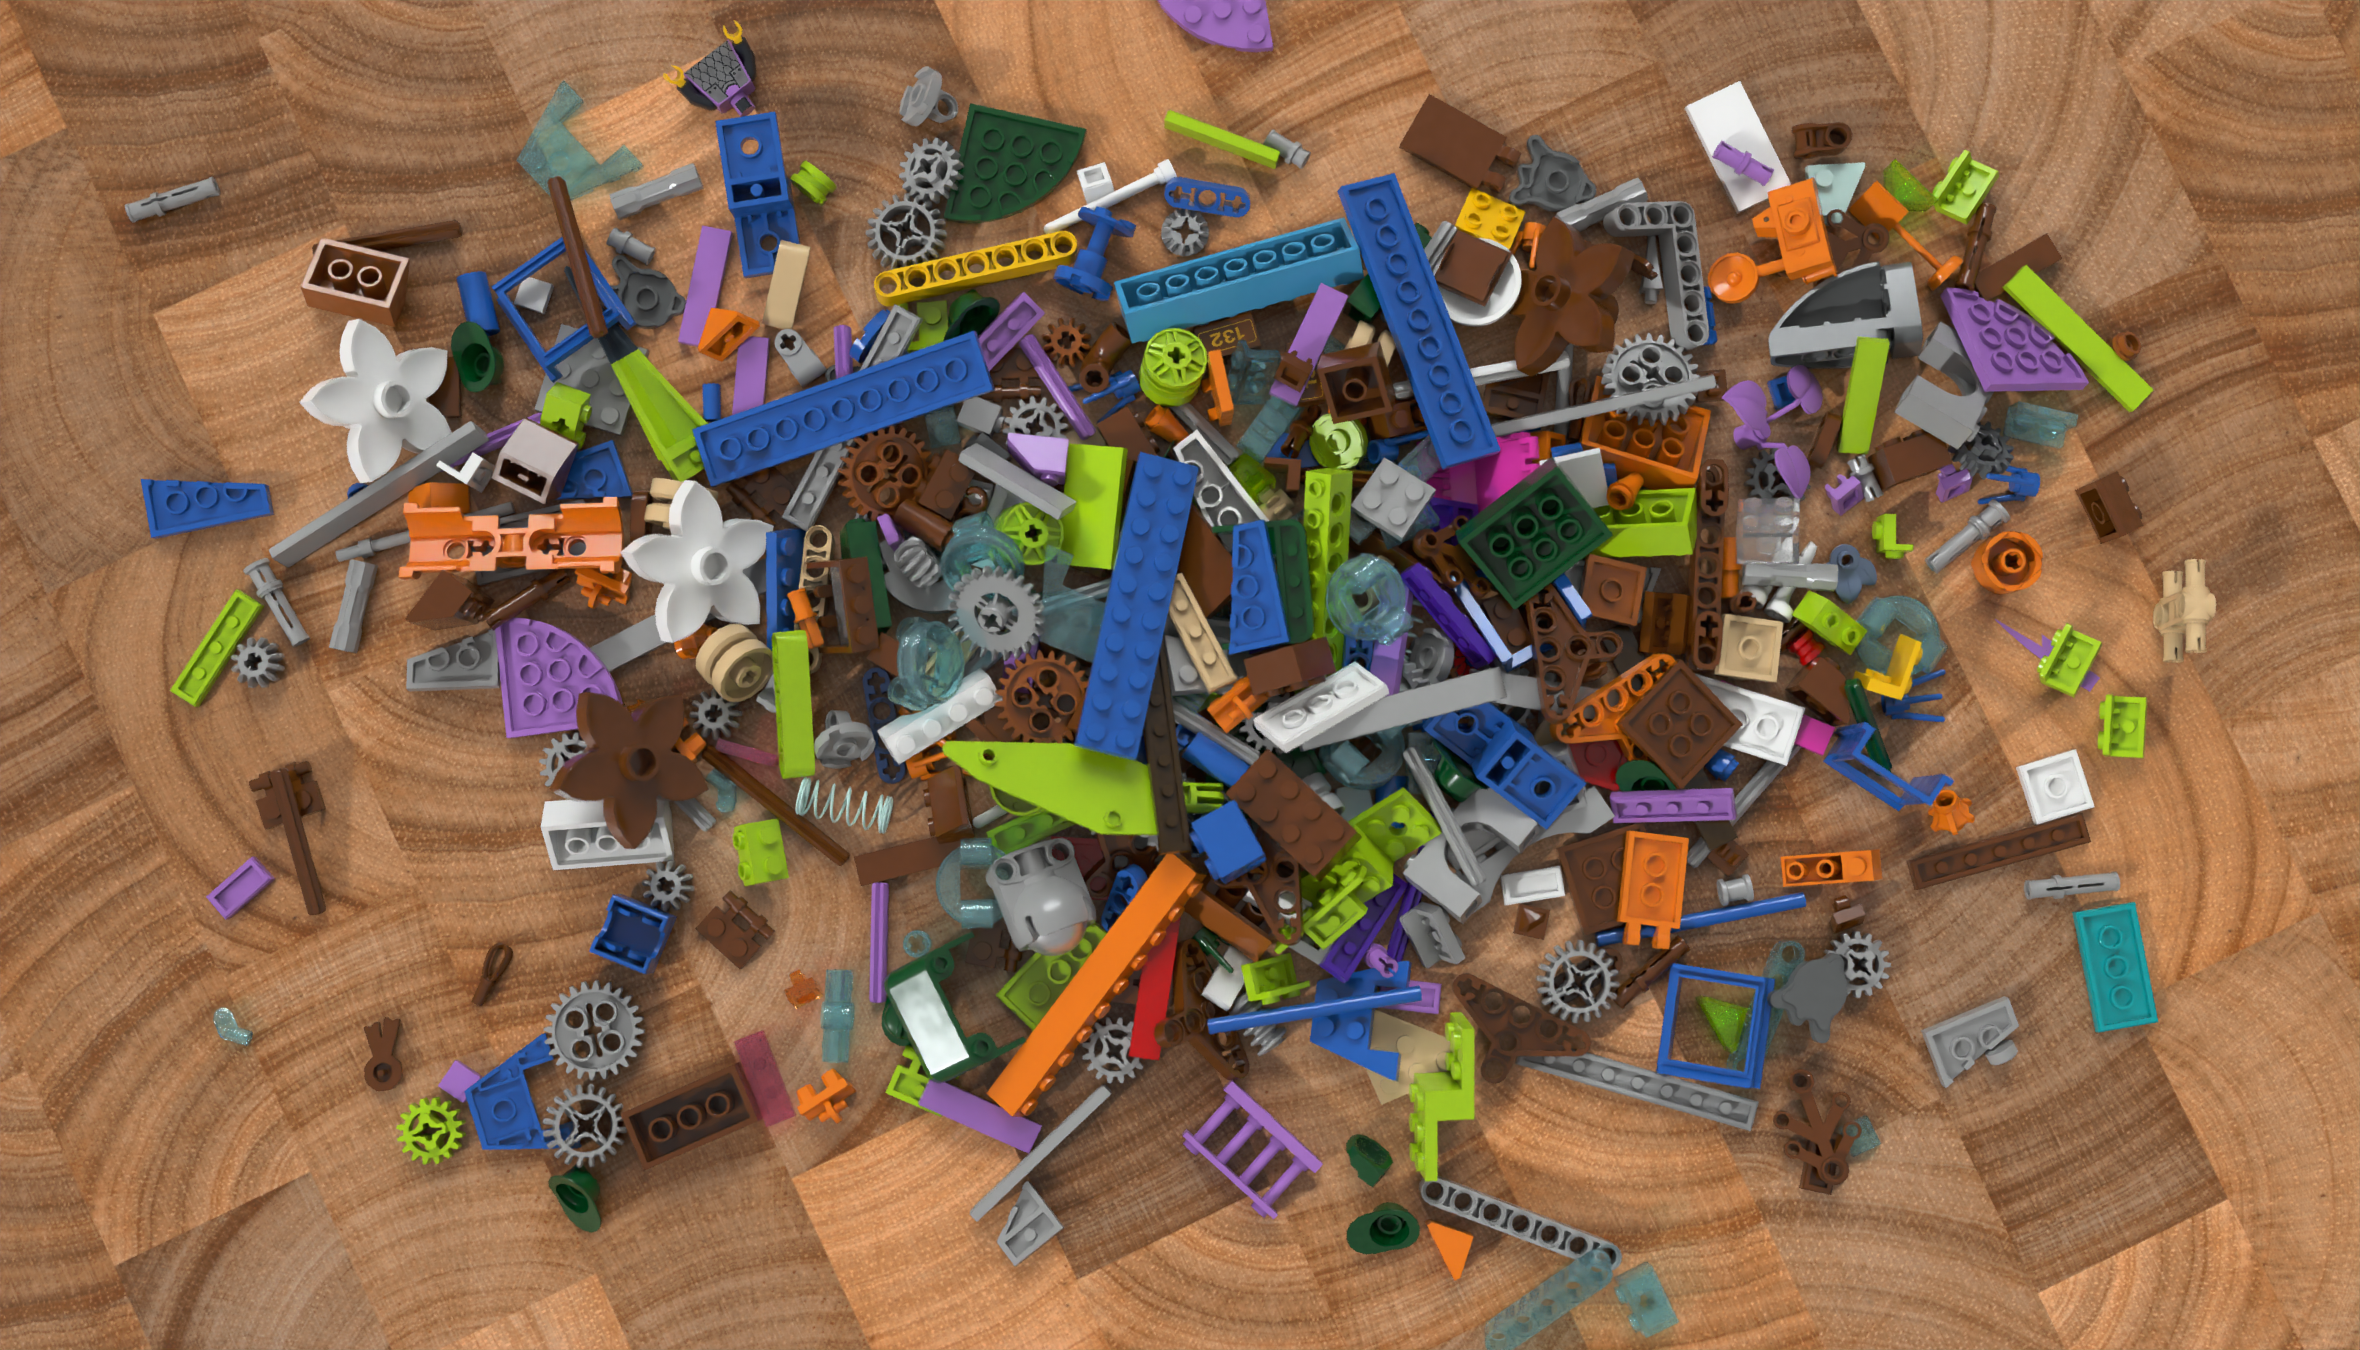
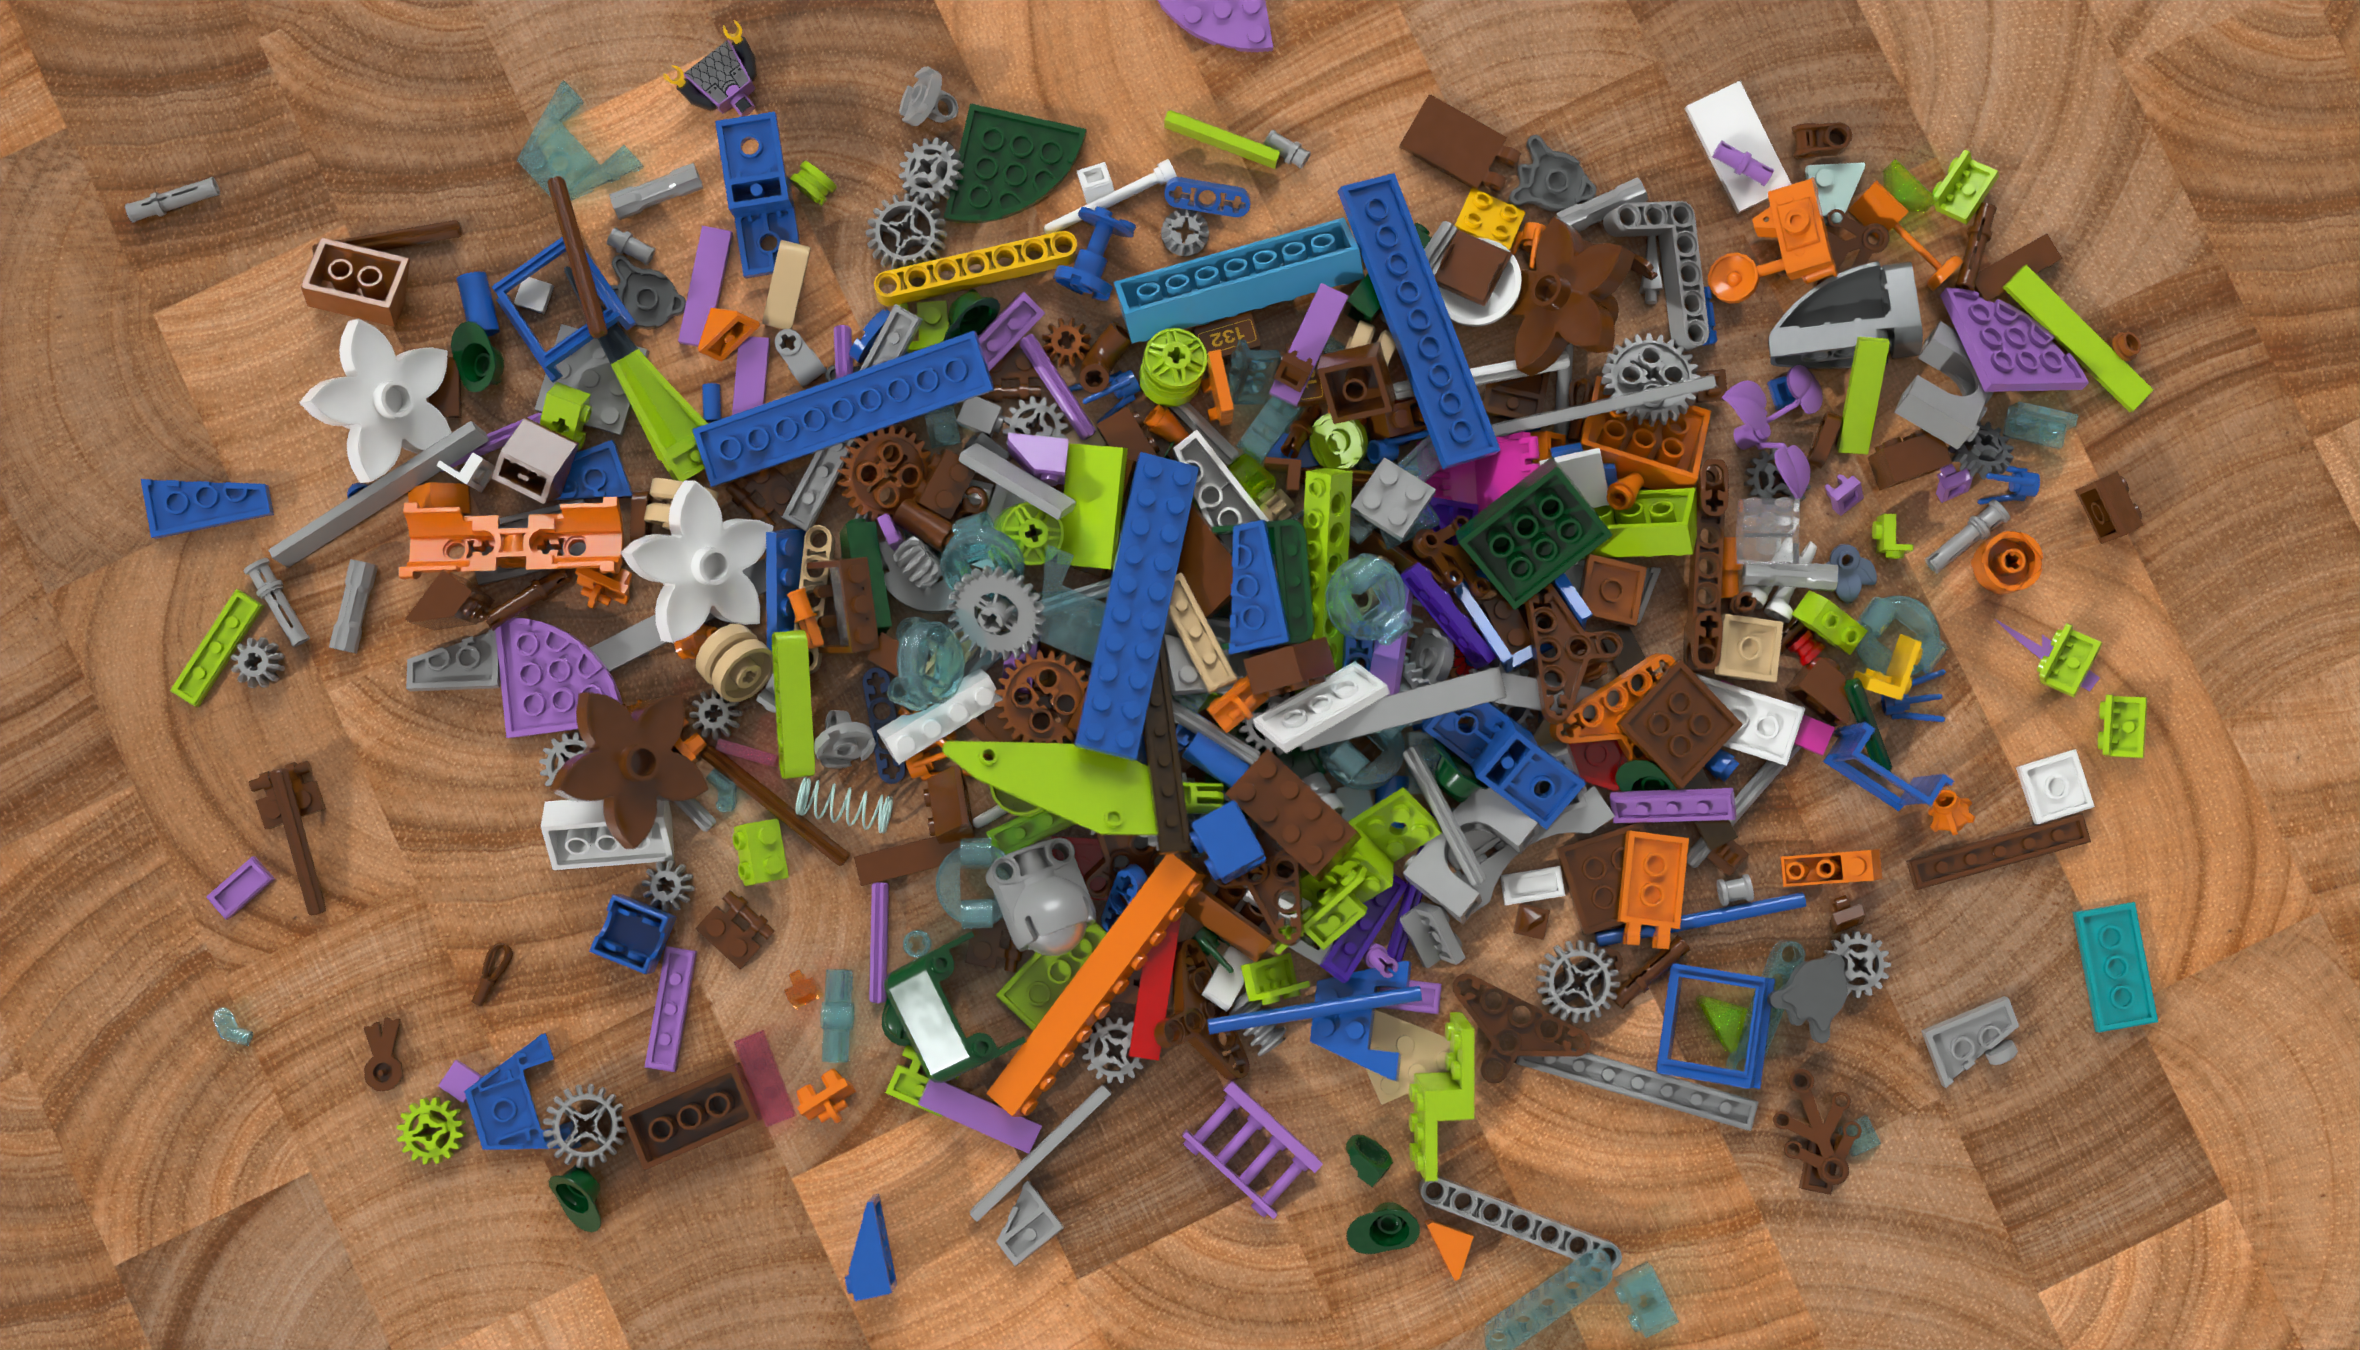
(369, 547): light grey bar -> none
(566, 1036): light grey gear -> none
(670, 1009): none -> medium lavender tile
(872, 1262): none -> blue slope
(1664, 623): reddish brown bracket -> none
(1864, 474): light grey pin -> none
(2060, 886): light grey pin -> none
(2184, 611): tan piece -> none

